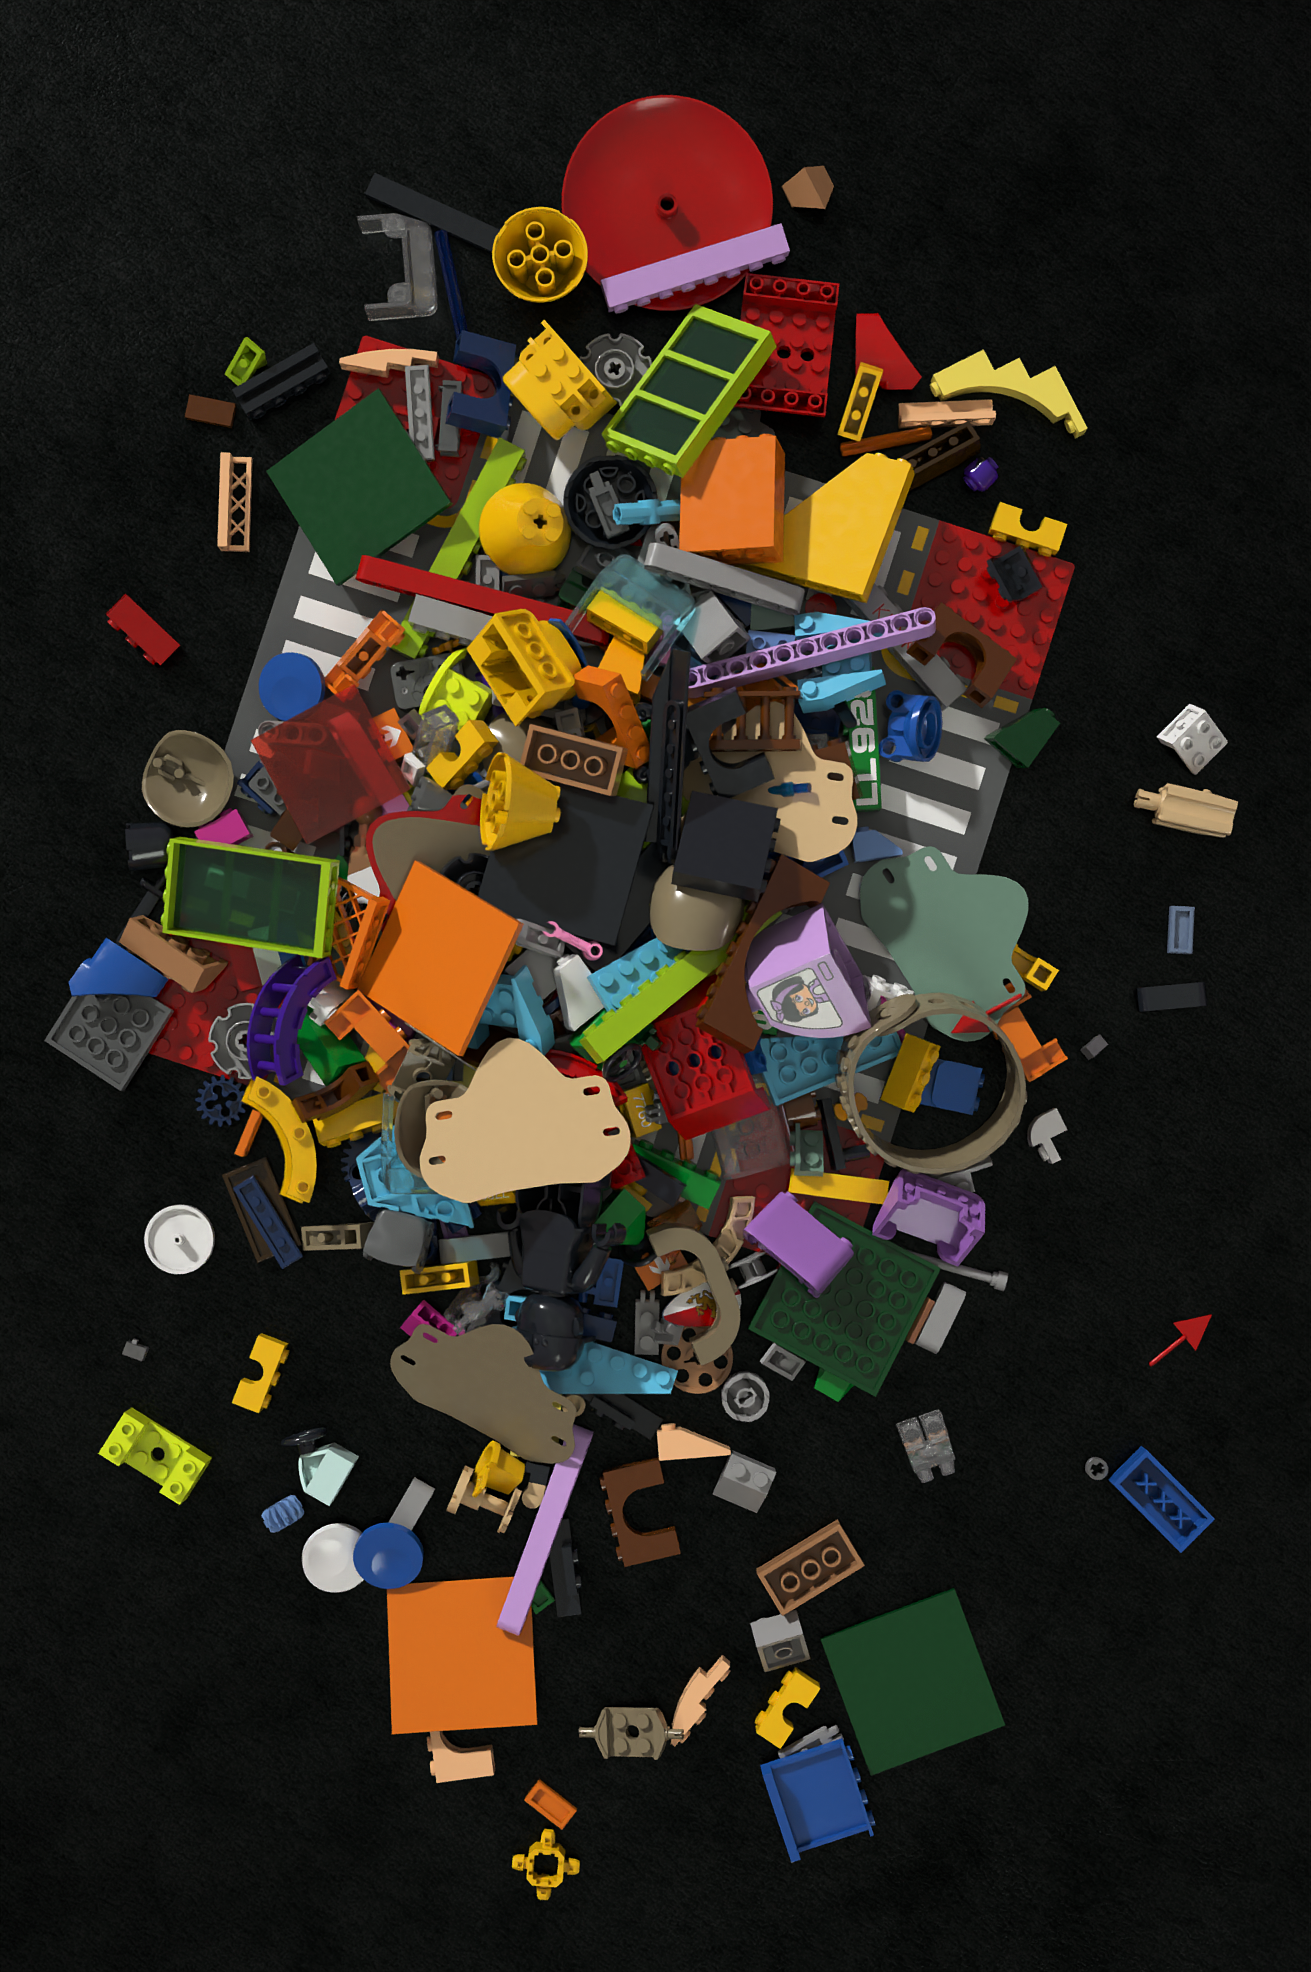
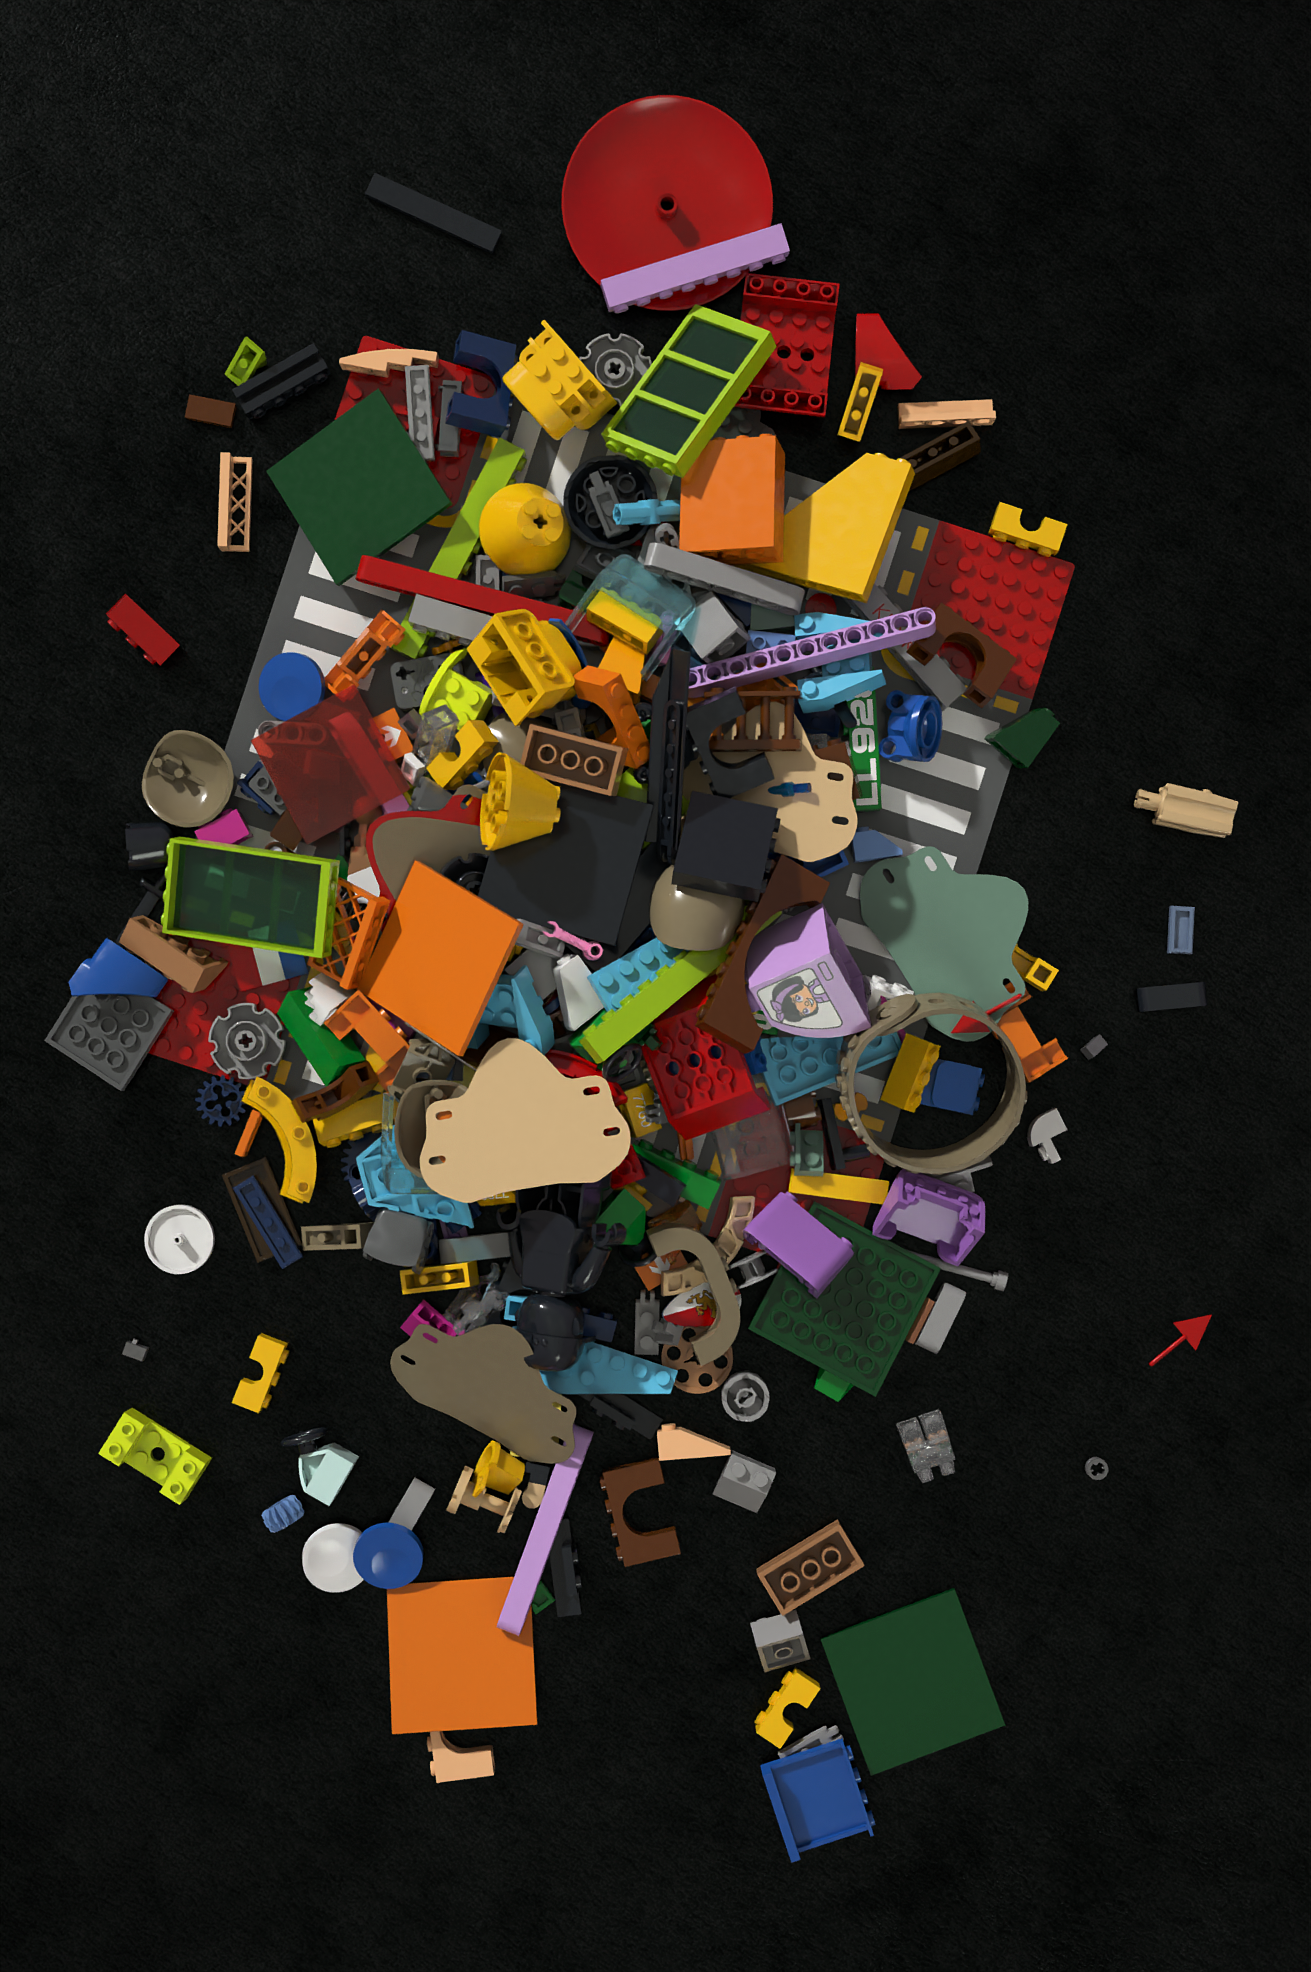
(300, 985): dark purple fence -> none
(419, 292): clear windscreen -> none
(451, 282): clear blue axle -> none
(540, 254): yellow cone -> none
(544, 1881): yellow piece -> none
(550, 1804): orange tile -> none
(578, 1401): tan tile -> none
(607, 1286): blue plate -> none
(613, 1735): dark tan plate -> none
(690, 1705): light nougat slope -> none
(783, 1361): light grey slope -> none
(809, 188): medium nougat slope -> none
(886, 441): orange axle -> none
(980, 473): dark purple head -> none
(1015, 575): black bracket -> none
(1042, 391): light yellow arch -> none
(1161, 1499): blue brick -> none
(1193, 737): white bracket -> none

